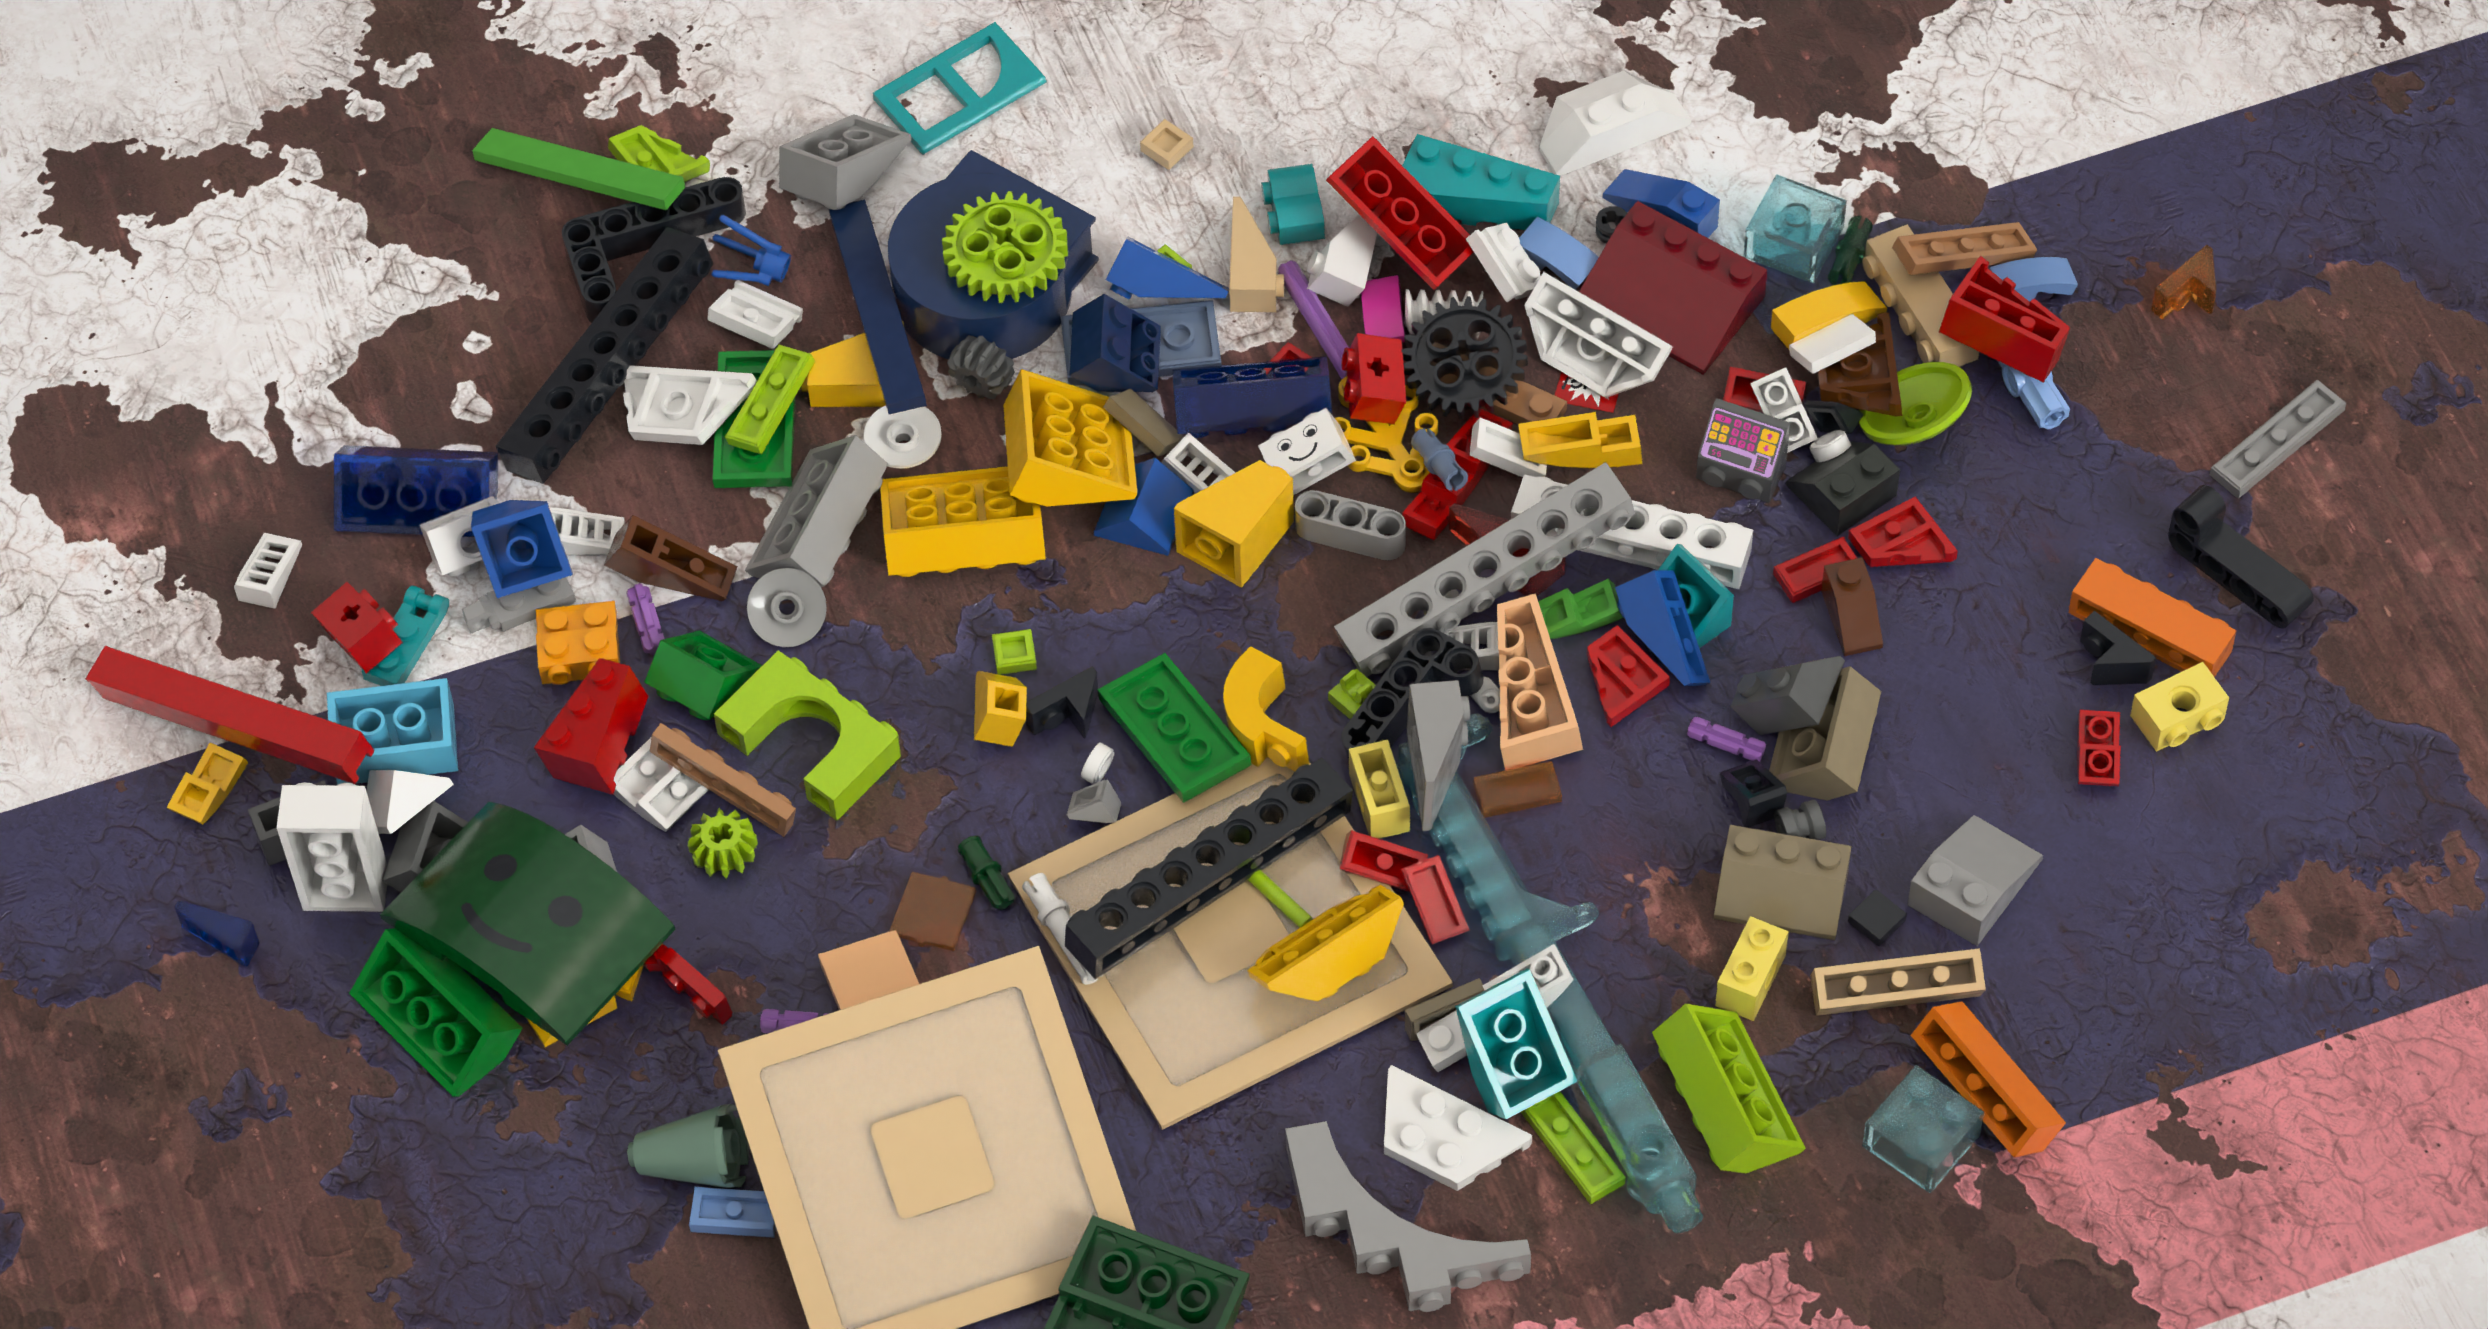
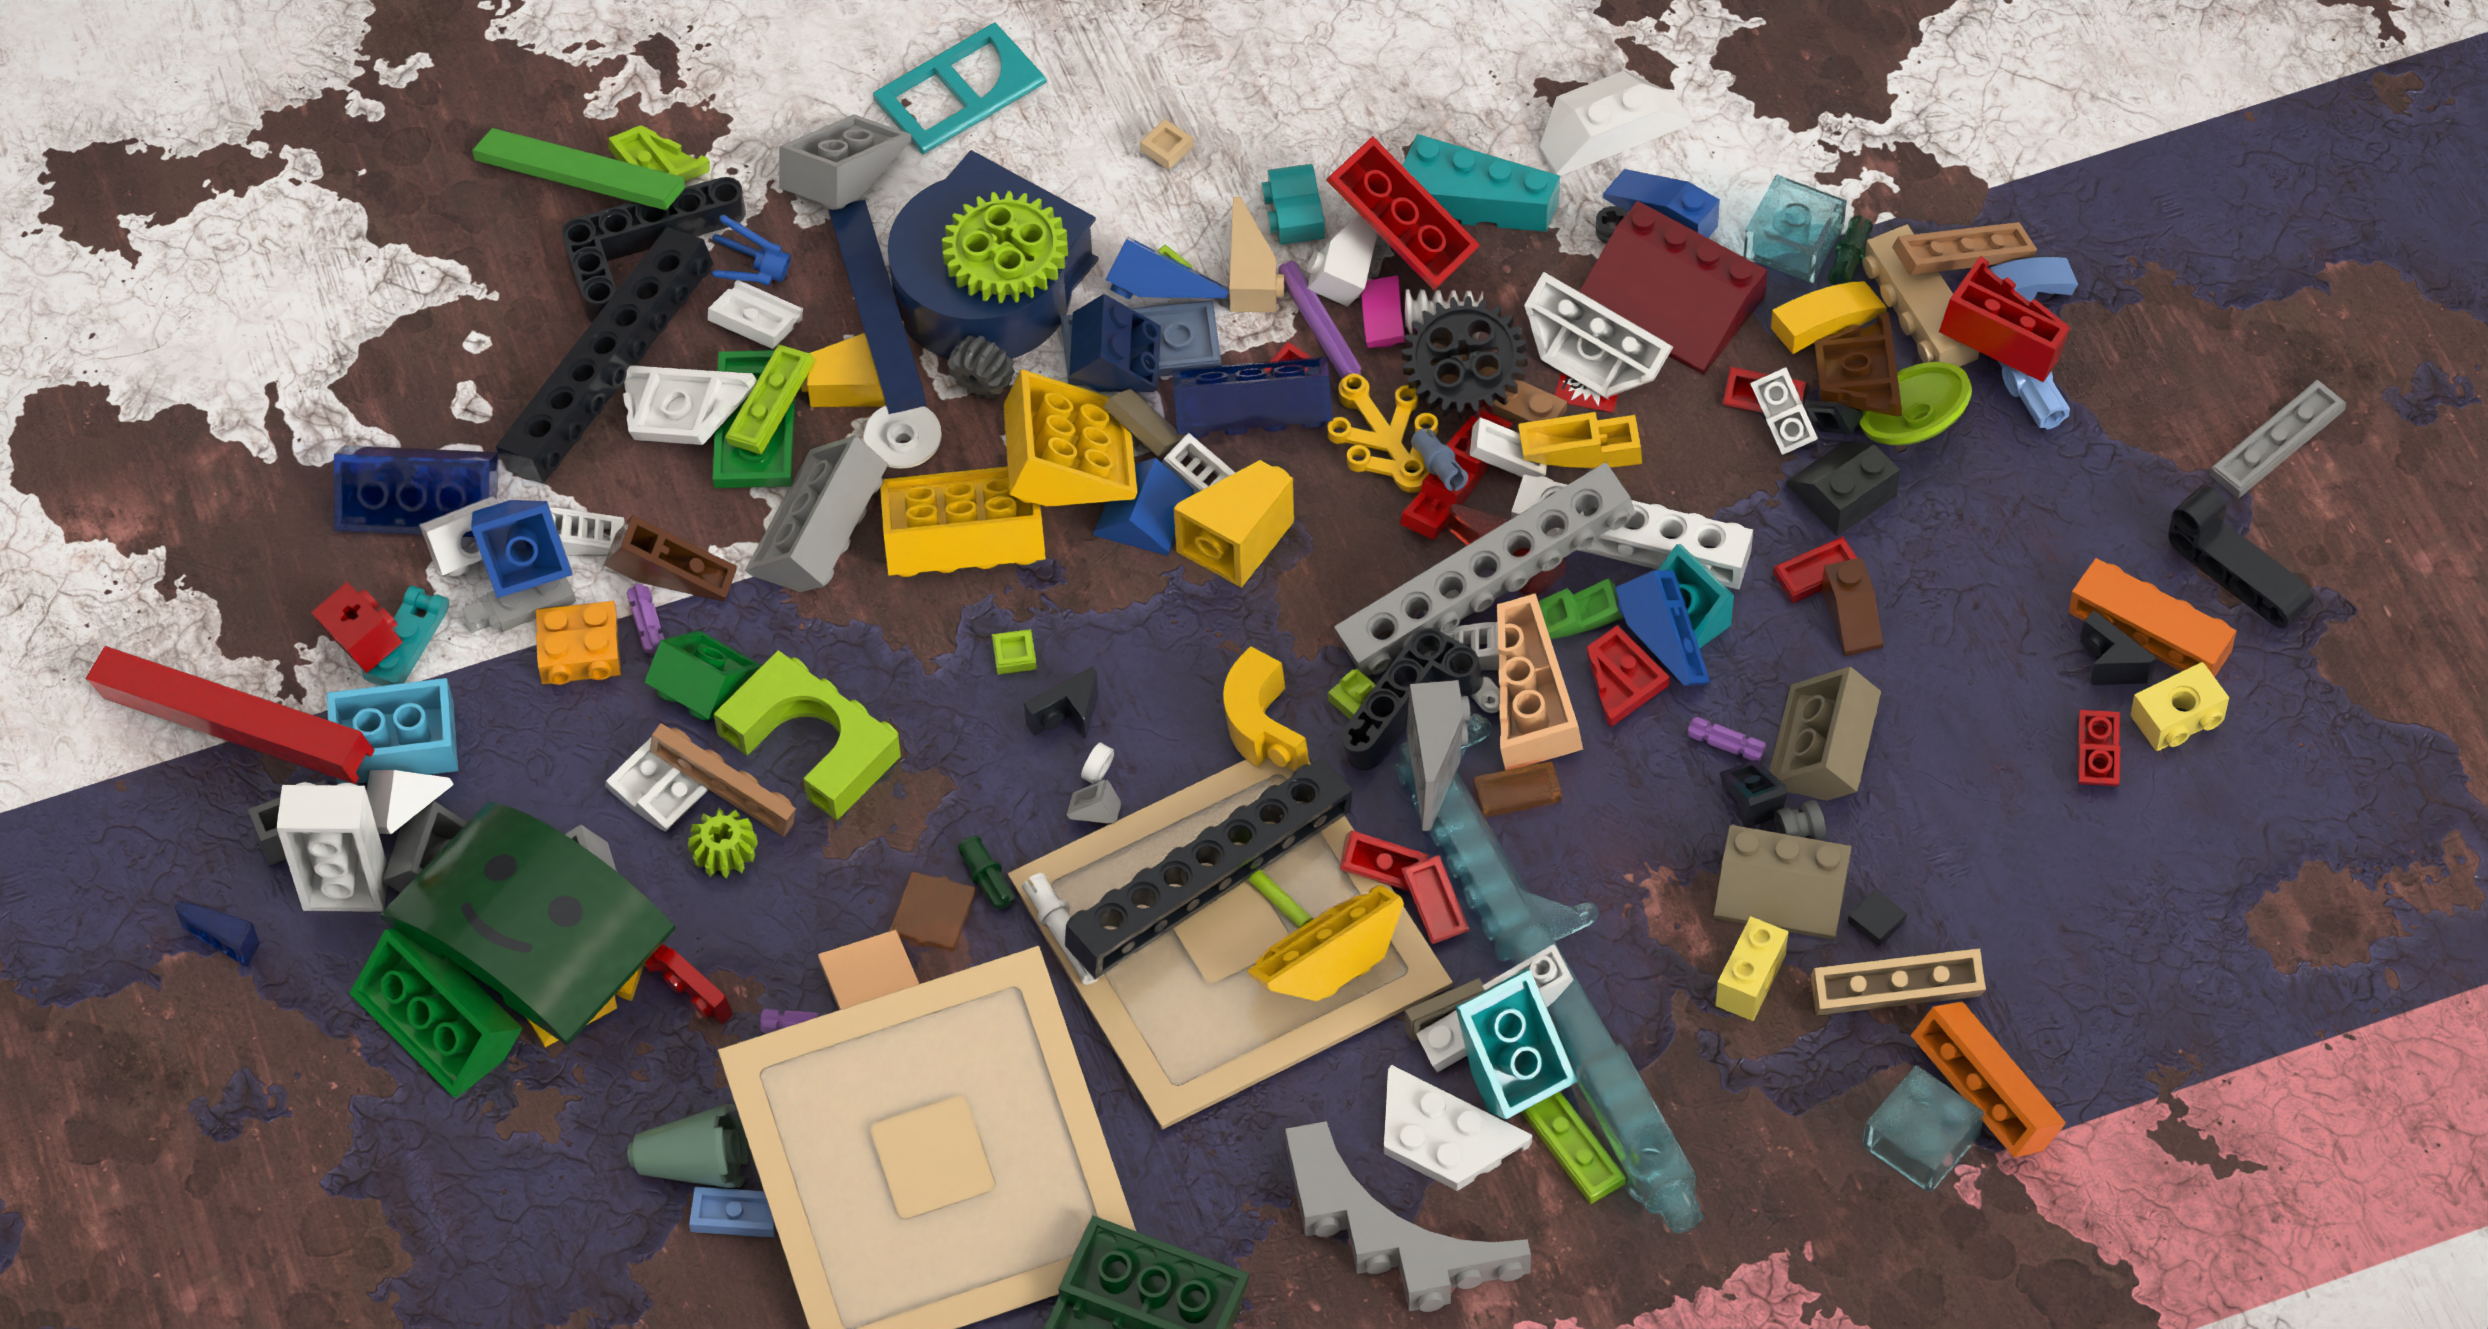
(209, 785): yellow slope -> none
(269, 593): white slope -> none
(593, 727): red wedge -> none
(781, 628): light grey dish -> none
(999, 708): yellow slope -> none
(1174, 727): green plate -> none
(1309, 449): white brick -> none
(1336, 512): light grey beam -> none
(1374, 378): red brick -> none
(1379, 789): light yellow brick -> none
(1505, 261): white plate -> none
(1558, 251): medium blue slope -> none
(1727, 1089): lime slope -> none
(1743, 451): dark grey slope -> none
(1787, 695): dark grey slope -> none
(1830, 446): white tile -> none
(1832, 343): white tile -> none
(1902, 538): red wing -> none
(1972, 879): light grey slope -> none
(2191, 281): clear orange slope -> none

